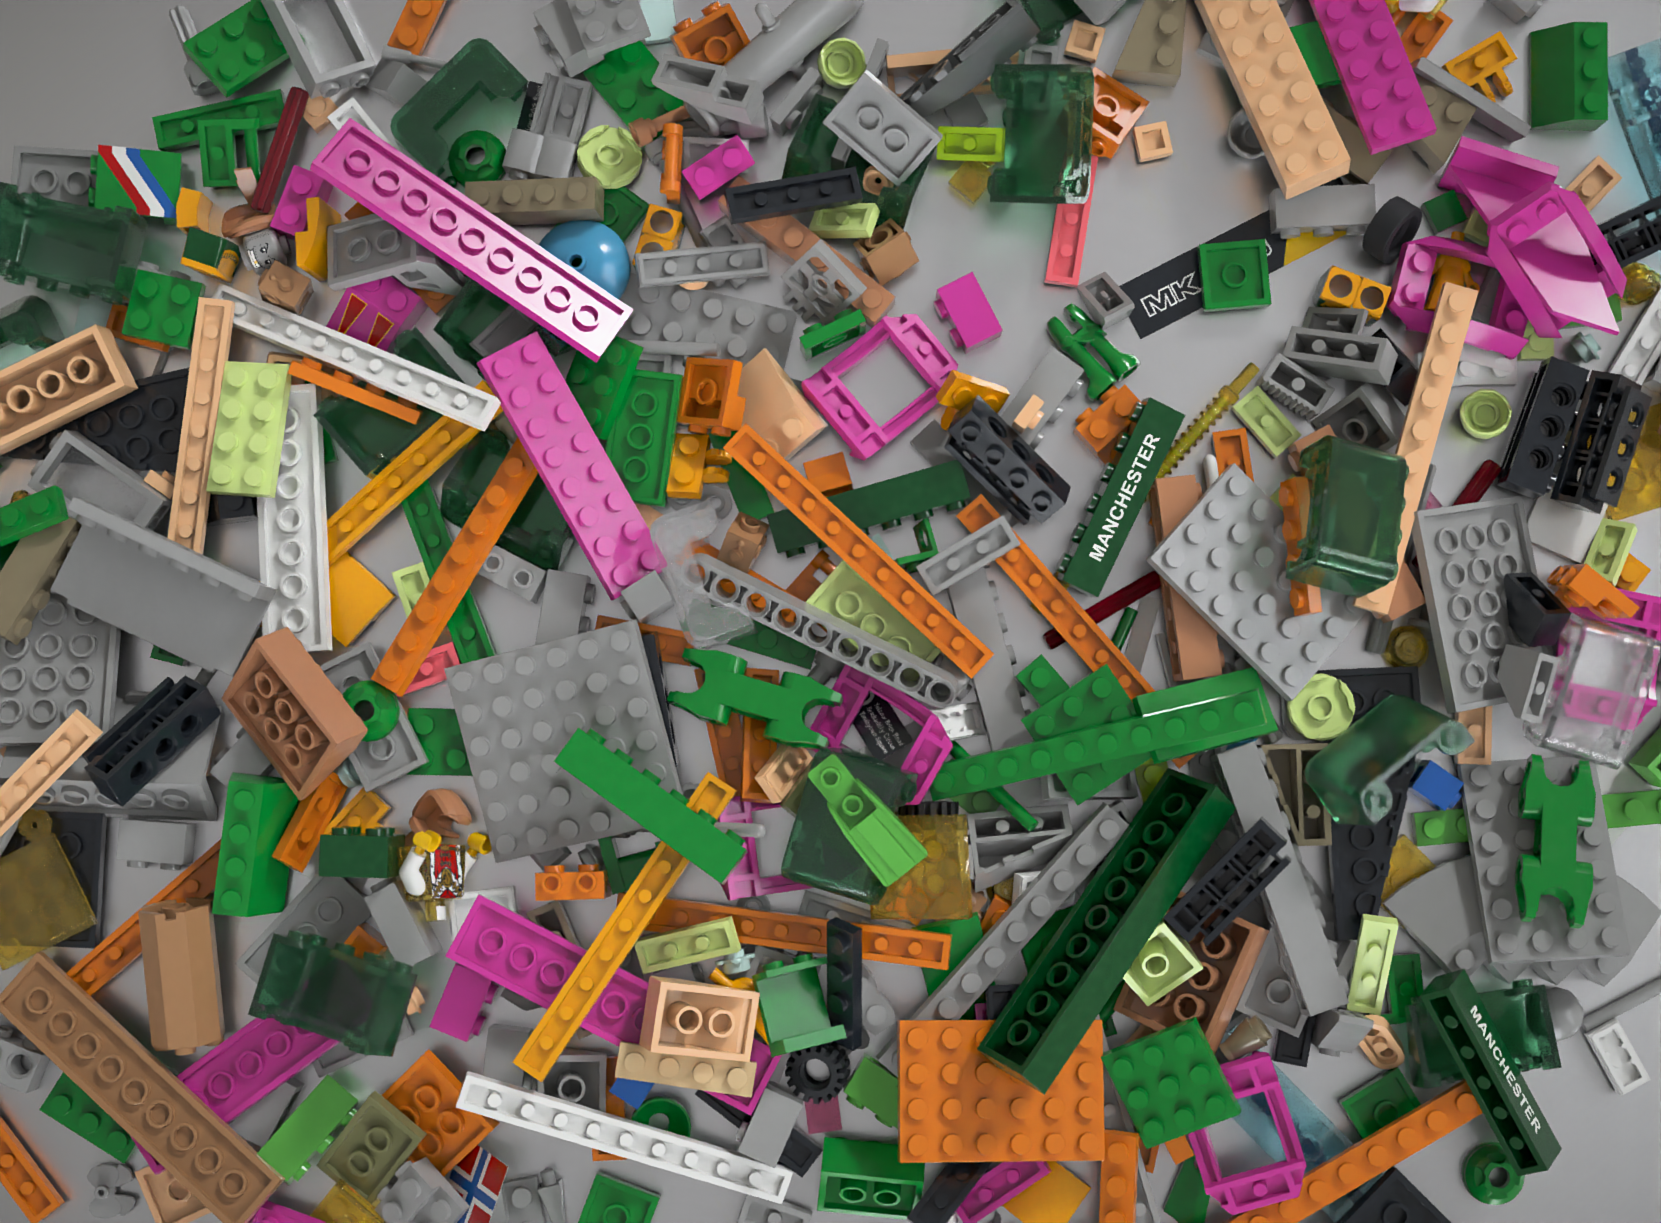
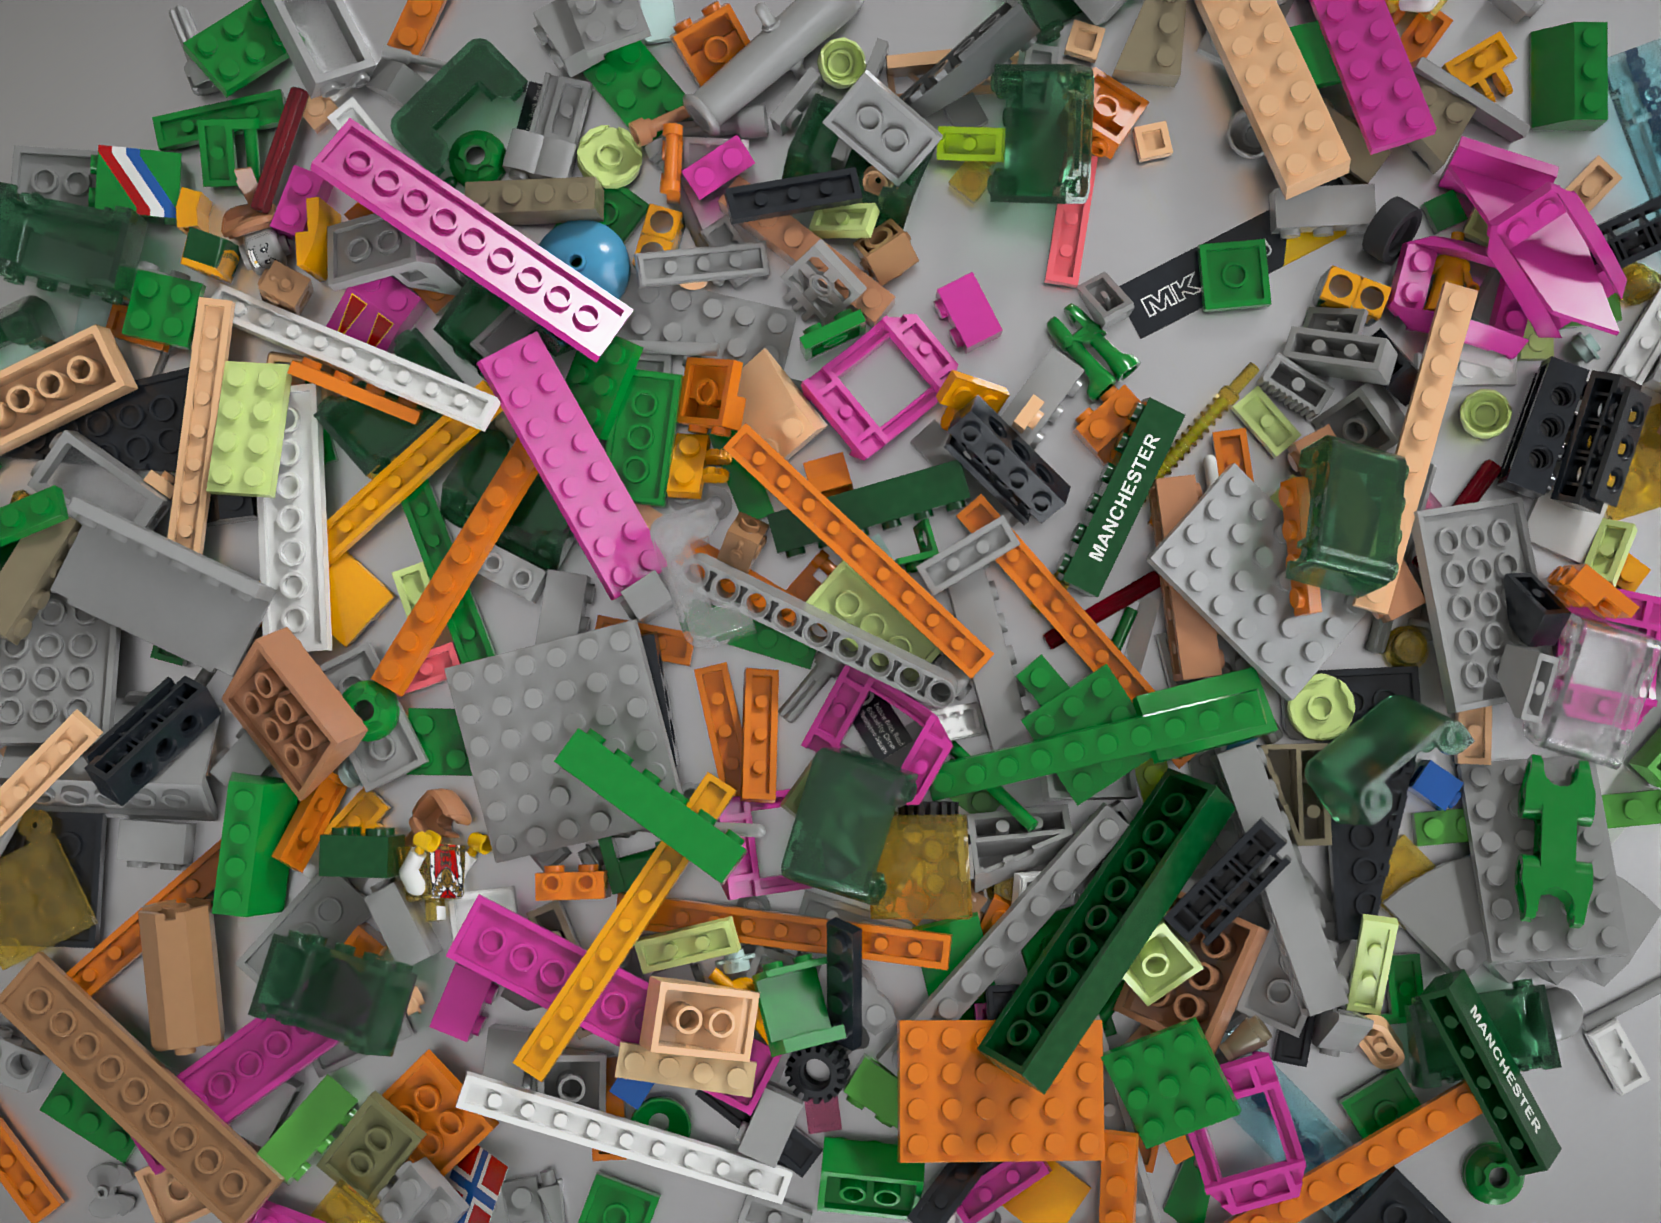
(709, 88): light grey slope -> none
(779, 706): green piece -> none
(782, 771): light nougat tile -> none
(867, 822): bright green piece -> none

